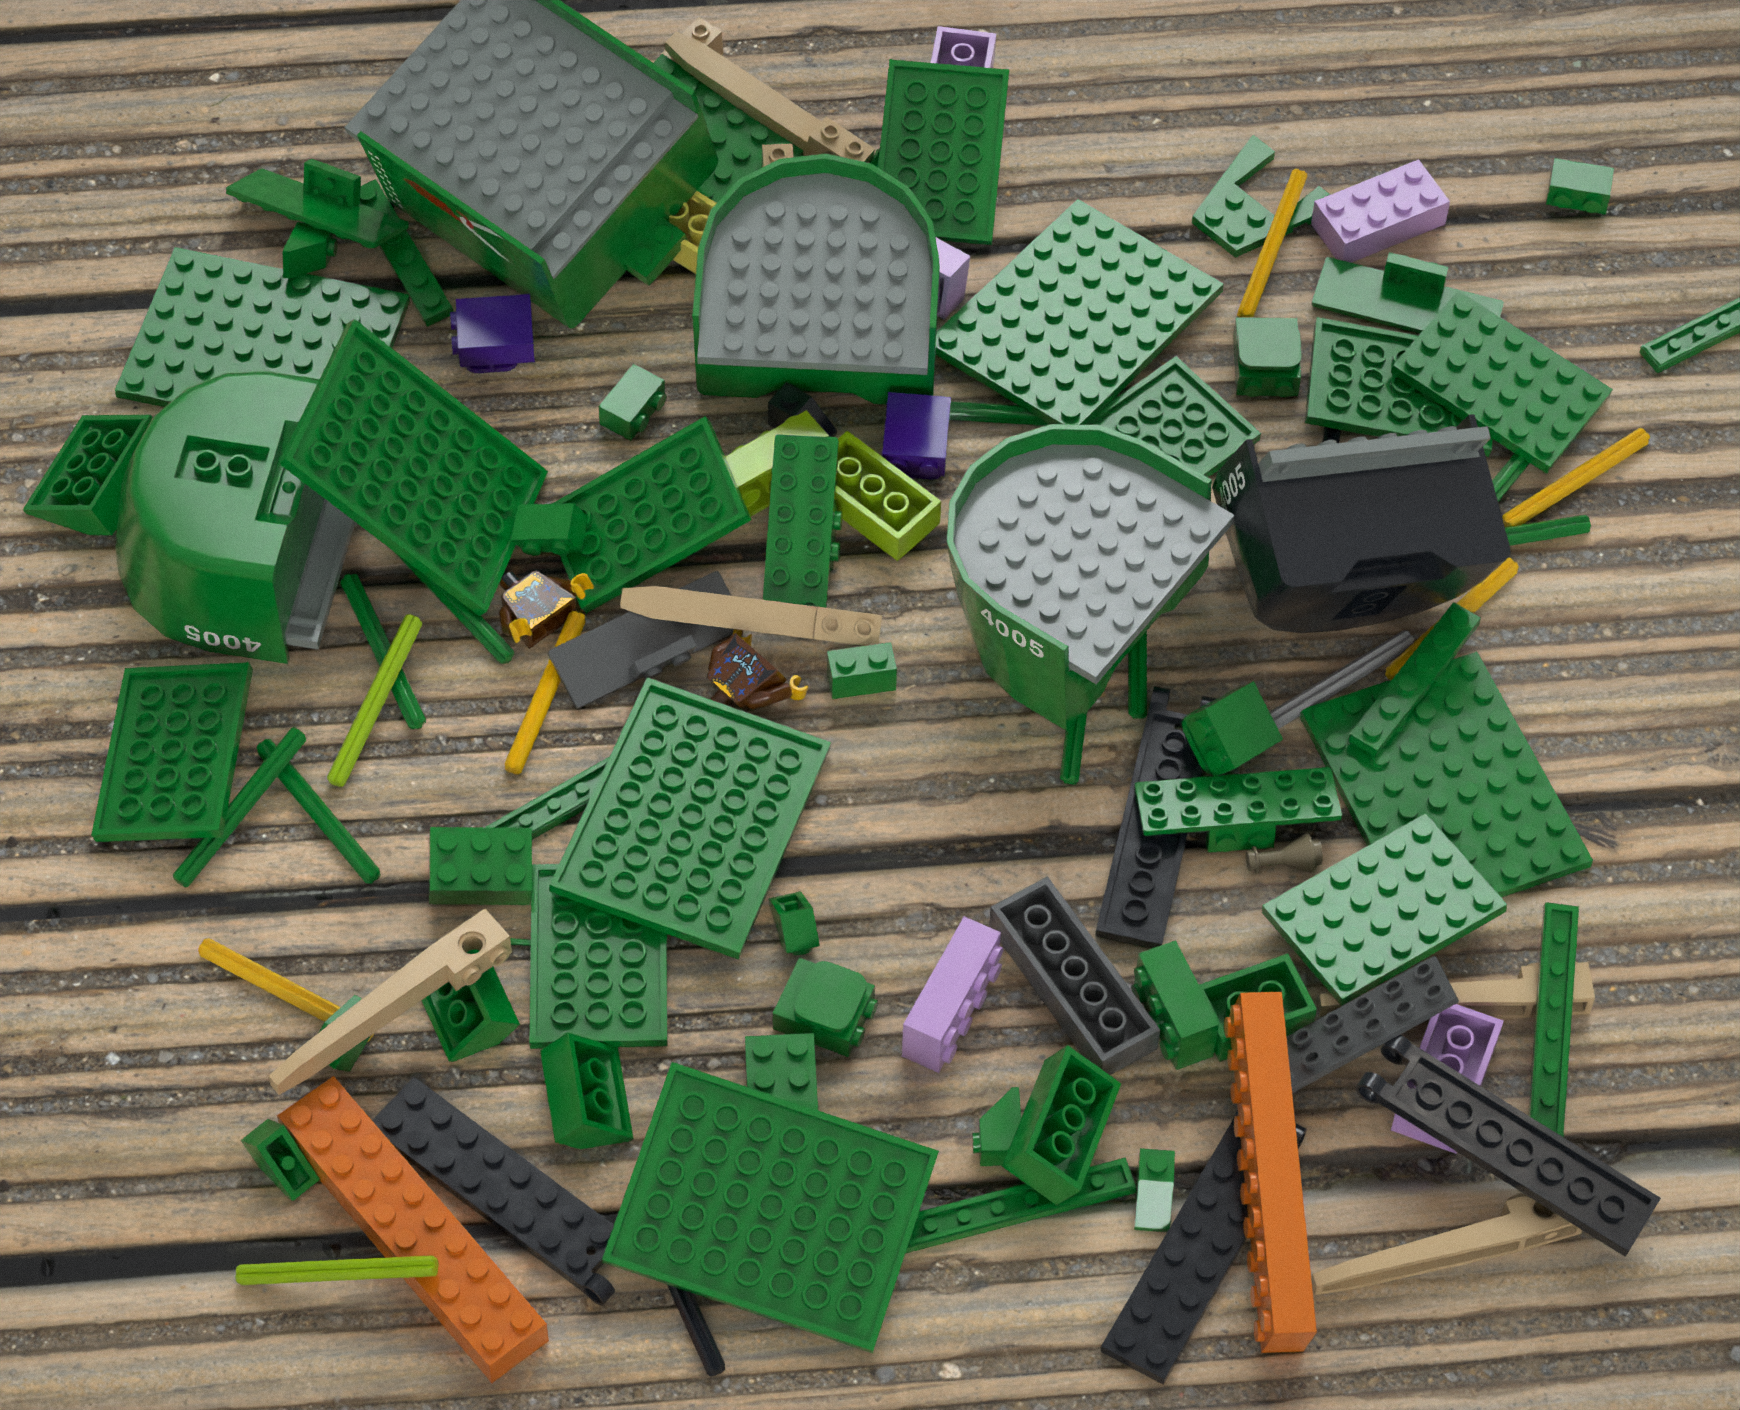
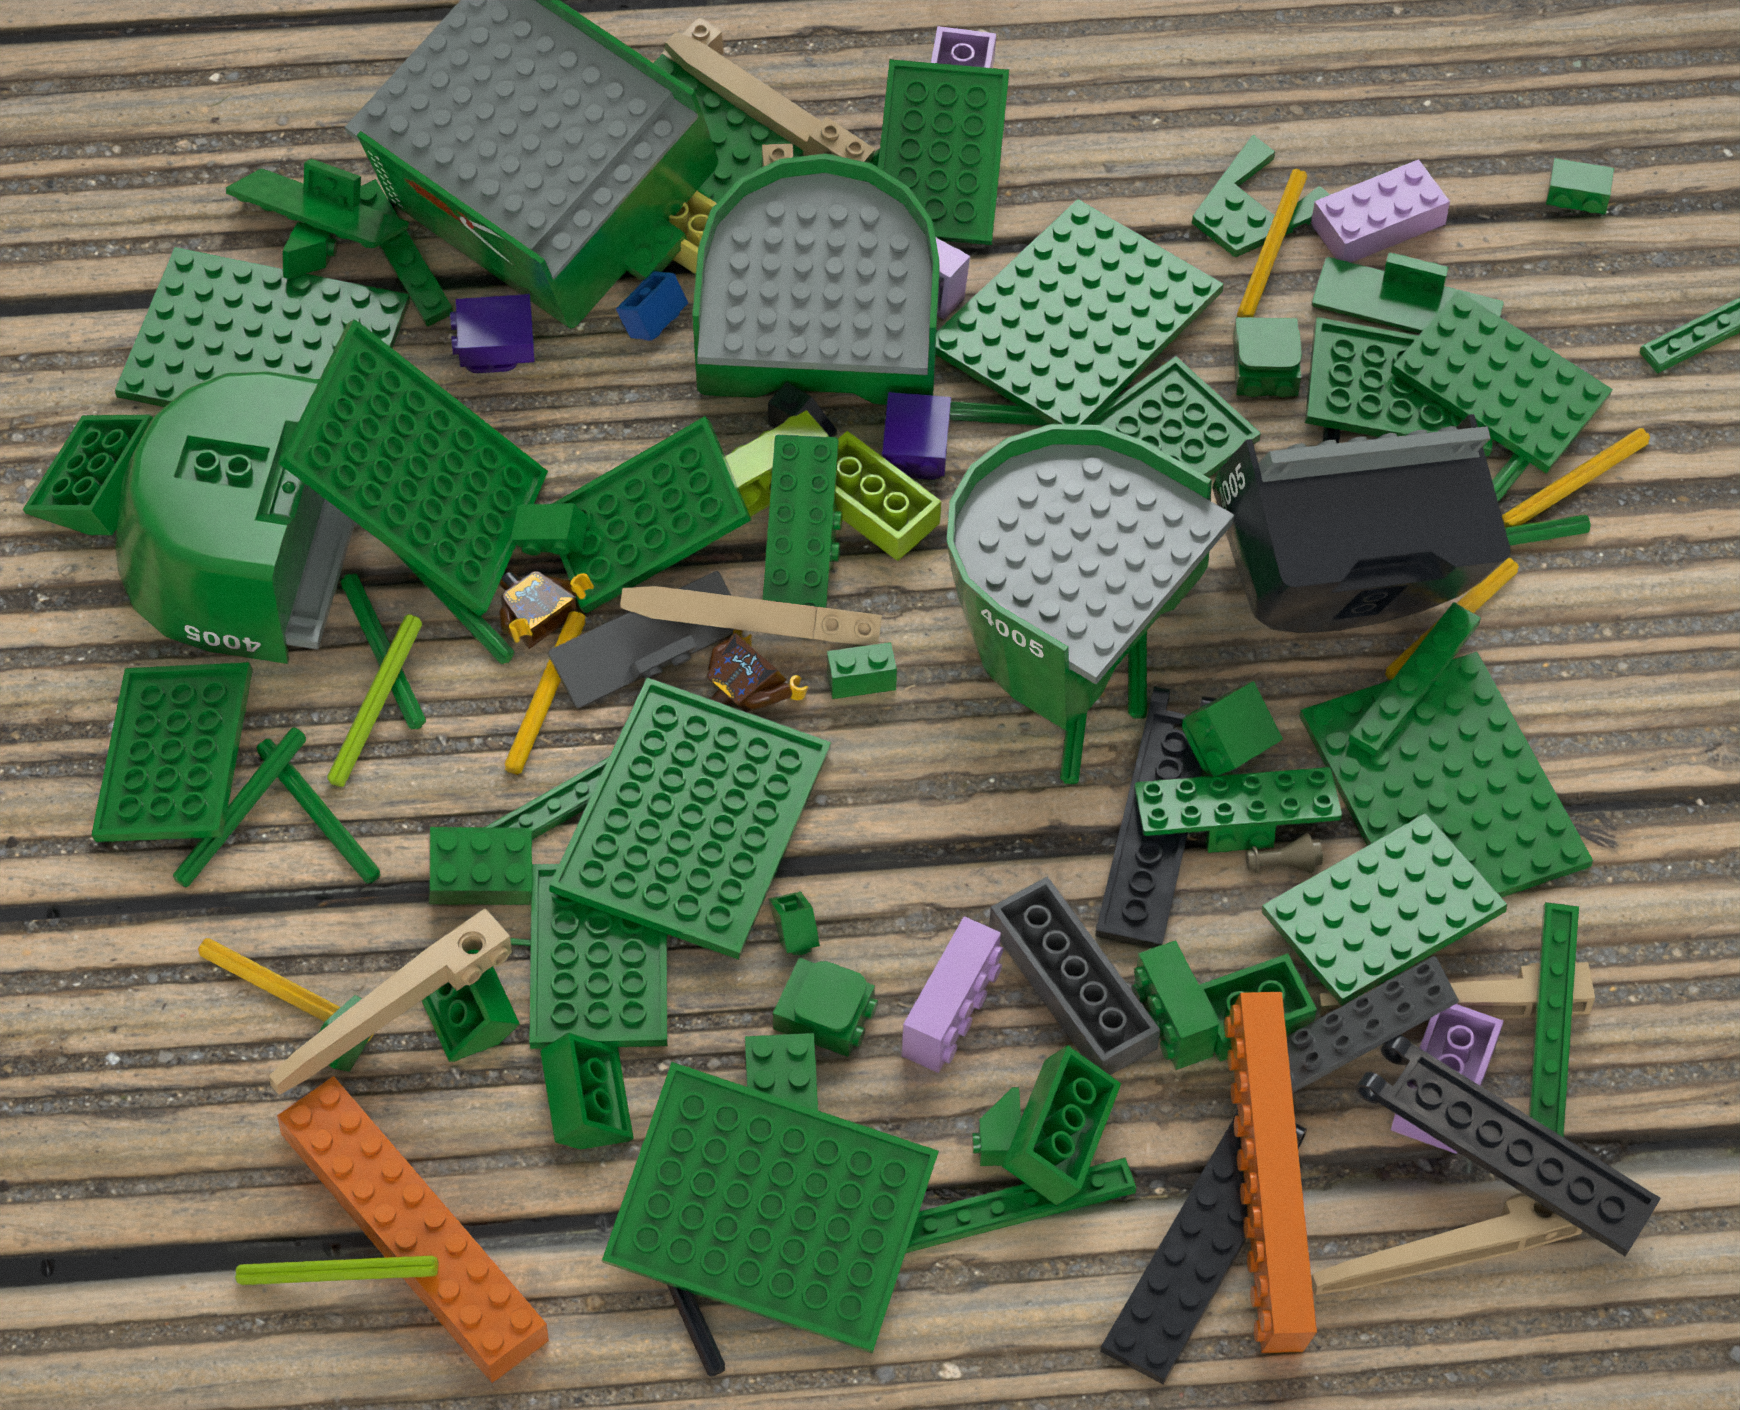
(280, 1158): green slope -> none
(499, 1185): black hinge -> none
(632, 402): brick -> none
(652, 306): none -> blue brick
(1154, 1190): slope -> none
(1342, 678): light grey axle -> none

